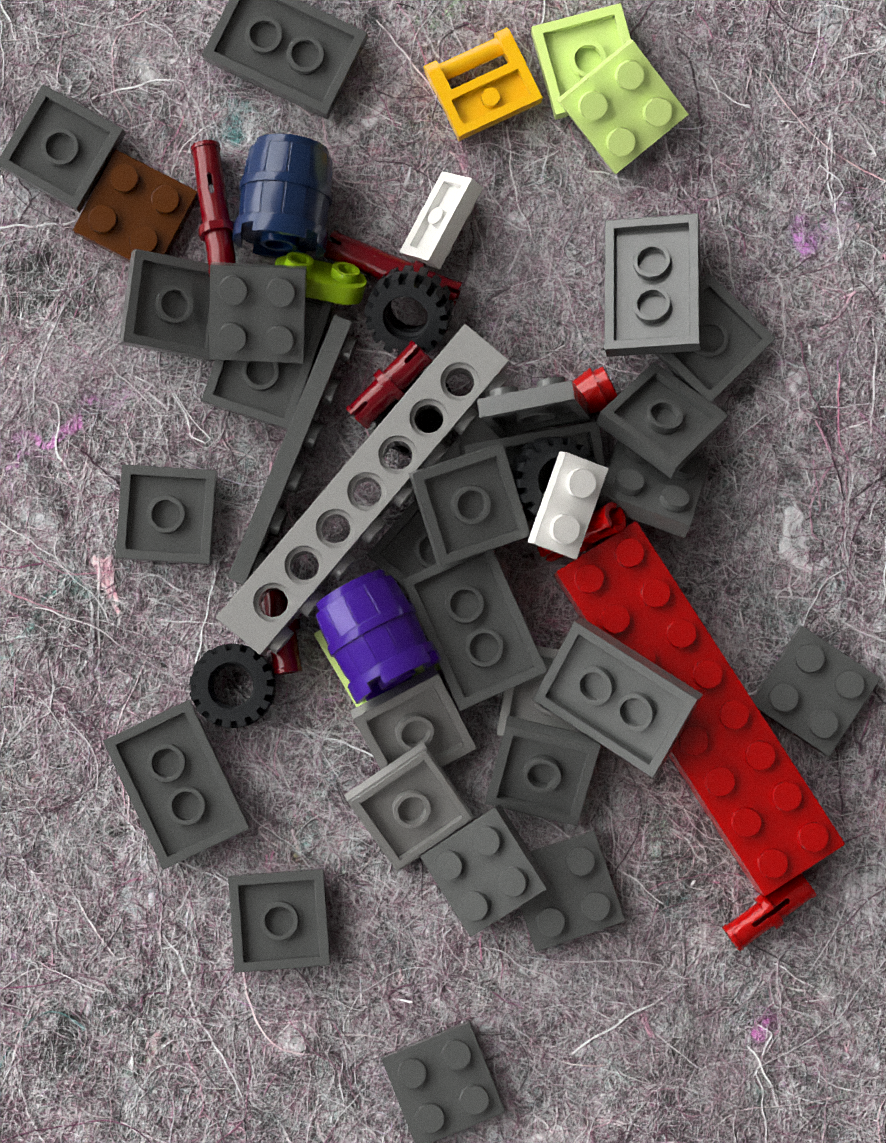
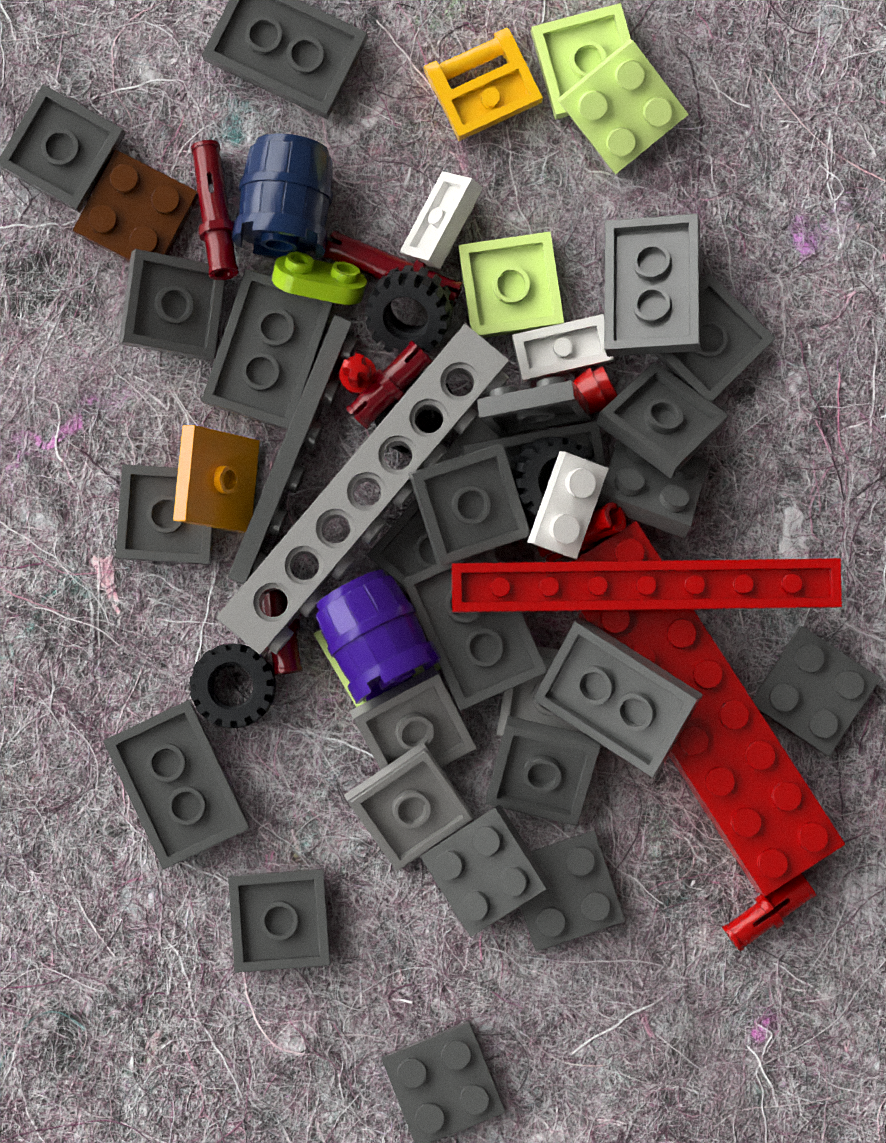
(216, 479): none -> light orange plate
(257, 312): dark grey plate -> none
(357, 373): none -> red axle
(511, 284): none -> yellowish green plate
(560, 348): none -> white plate
(646, 585): none -> red plate

